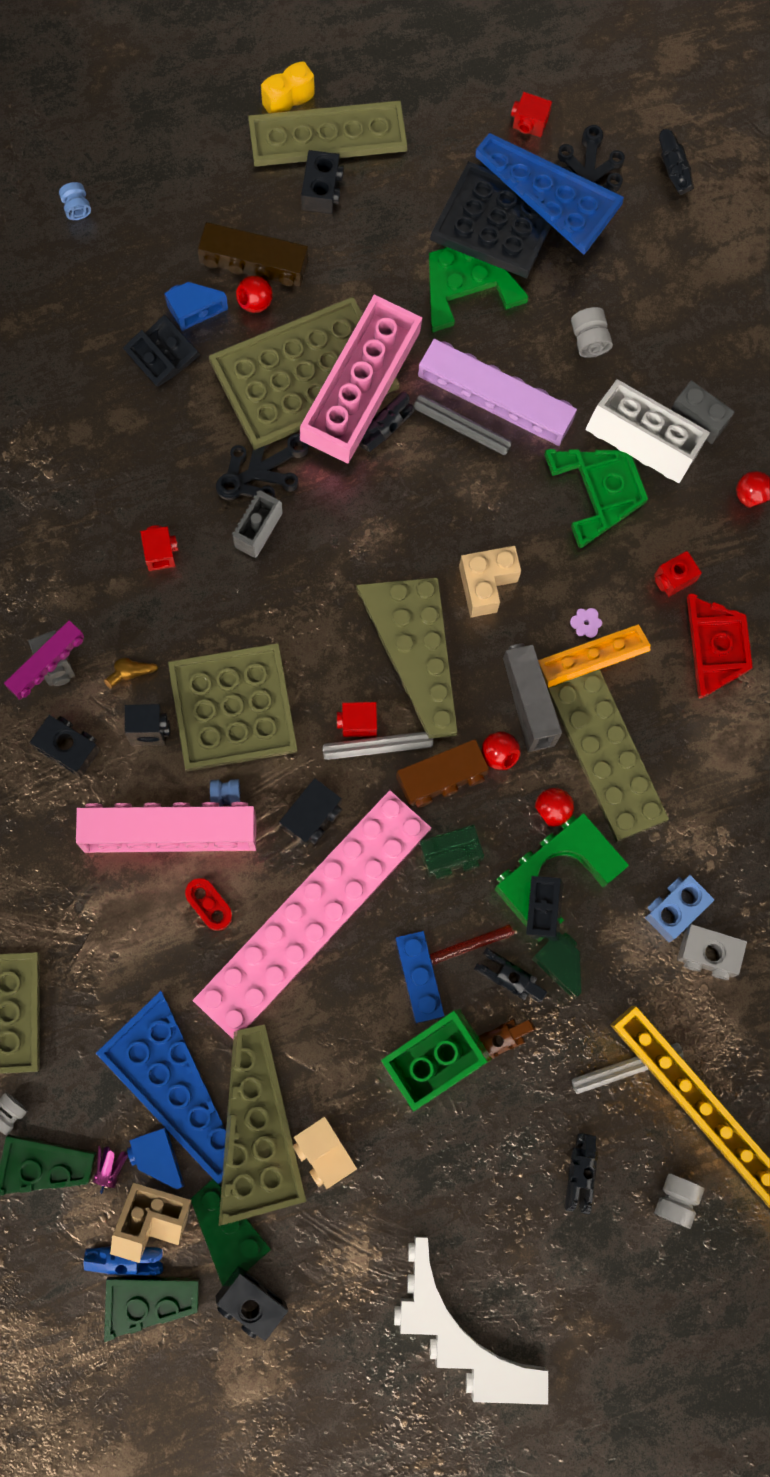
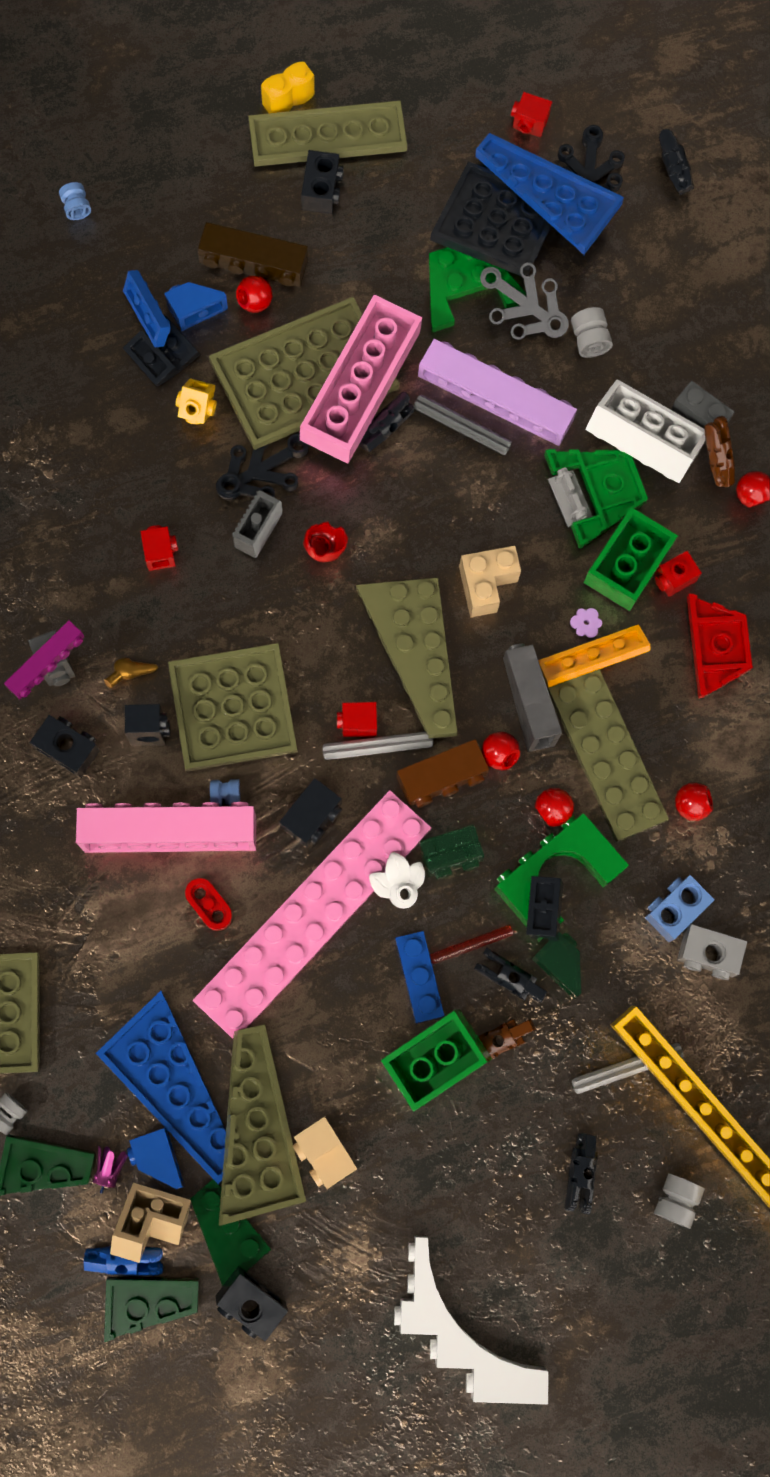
(146, 308): none -> blue plate
(196, 401): none -> yellow brick
(325, 542): none -> red hair
(398, 876): none -> white plate
(528, 305): none -> plant
(569, 496): none -> light grey hinge
(630, 559): none -> green brick
(694, 801): none -> red piece
(720, 452): none -> reddish brown hinge

